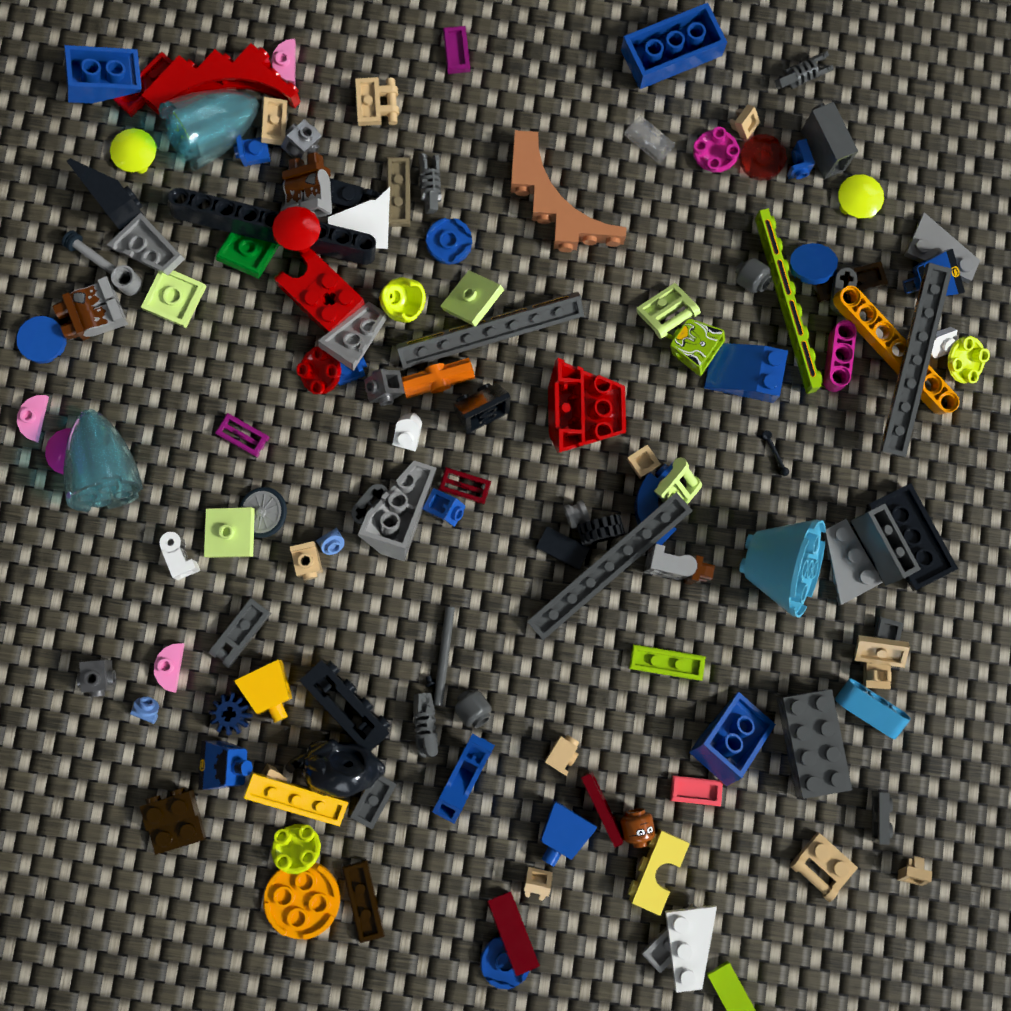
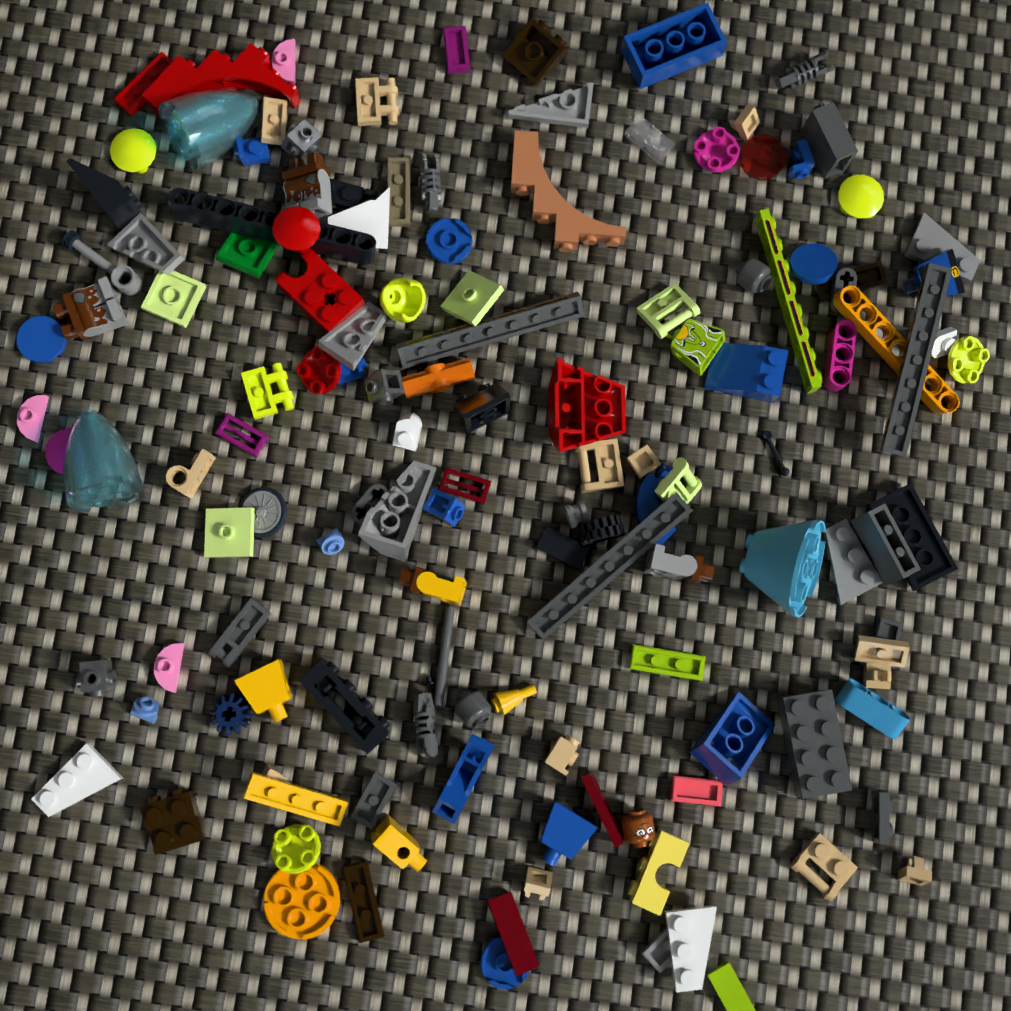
(77, 779): none -> white wing
(100, 73): blue slope -> none
(175, 556): white leg -> none
(200, 466): none -> tan plate
(222, 765): blue torso -> none
(260, 393): none -> neon yellow plate
(306, 550): tan brick -> none
(337, 768): black piece -> none
(390, 837): none -> yellow torso
(433, 587): none -> yellow hips
(507, 700): none -> yellow cone
(536, 51): none -> dark brown plate
(566, 109): none -> light grey wing
(607, 465): none -> tan plate

